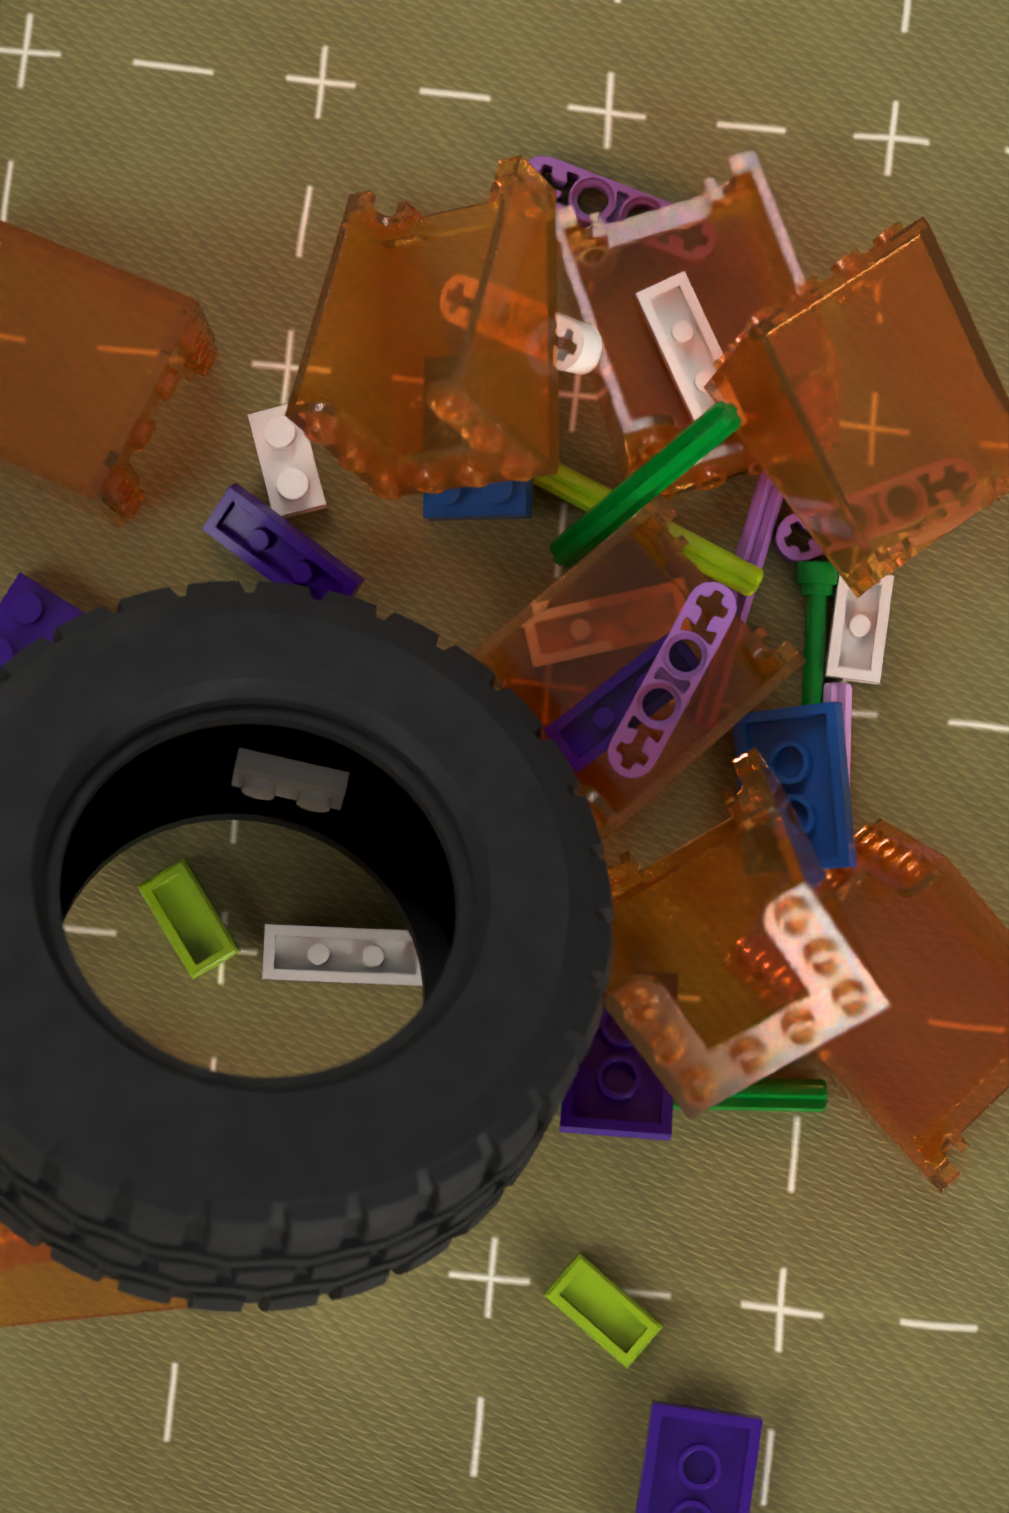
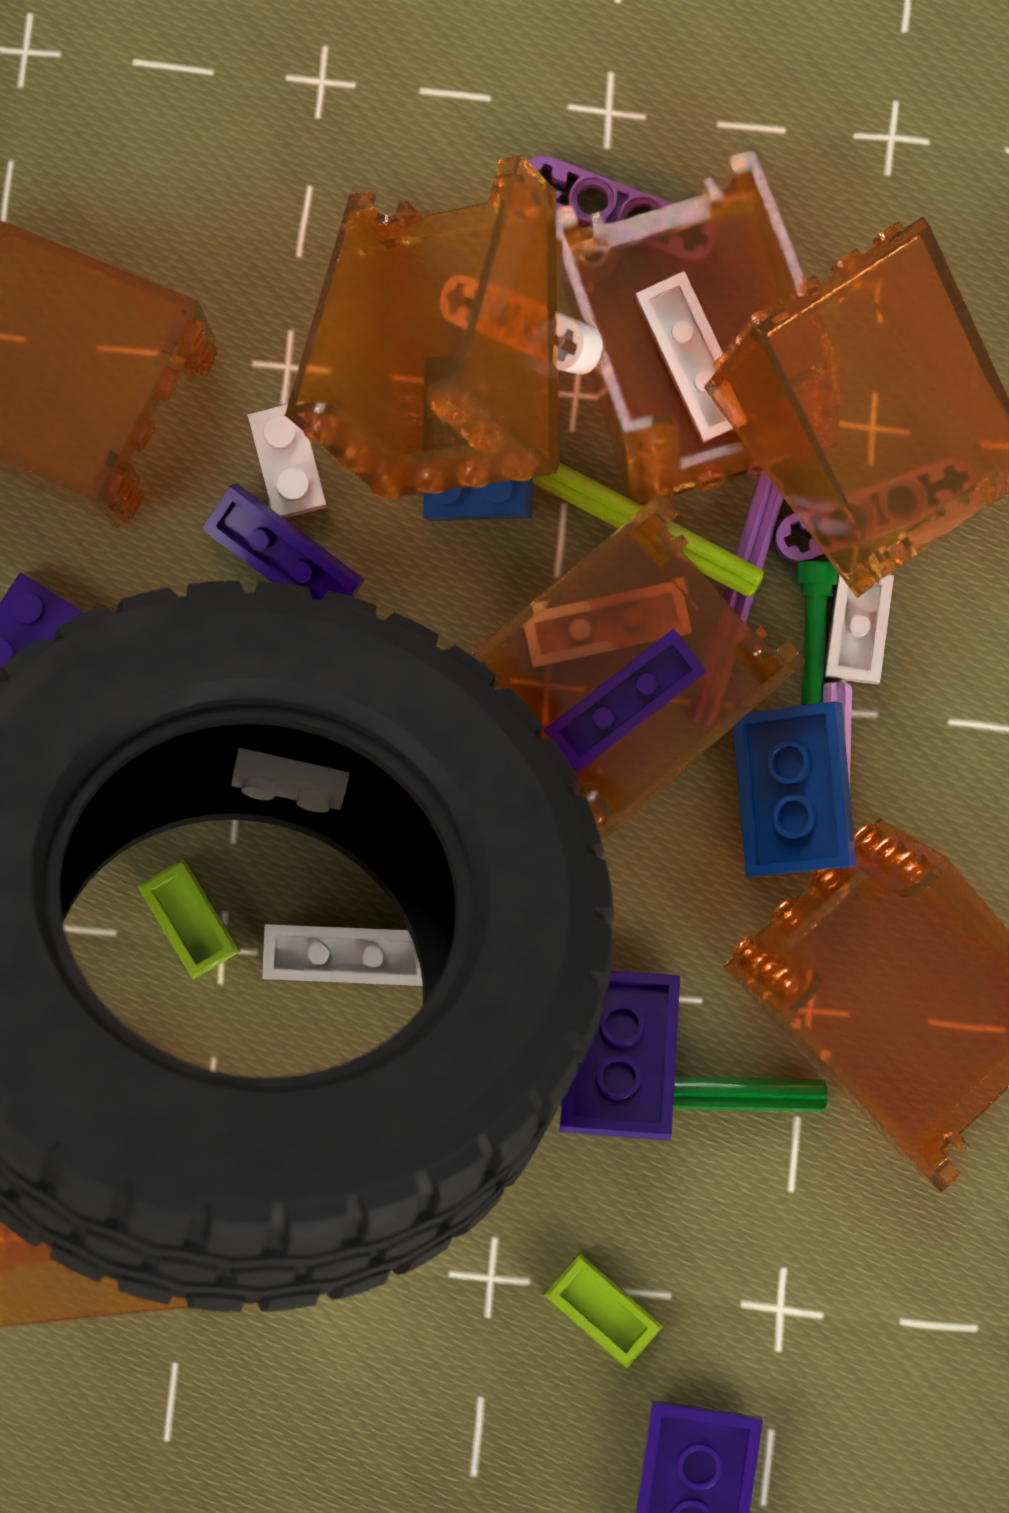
(646, 483): green axle -> none
(667, 677): medium lavender beam -> none
(734, 950): clear orange windscreen -> none

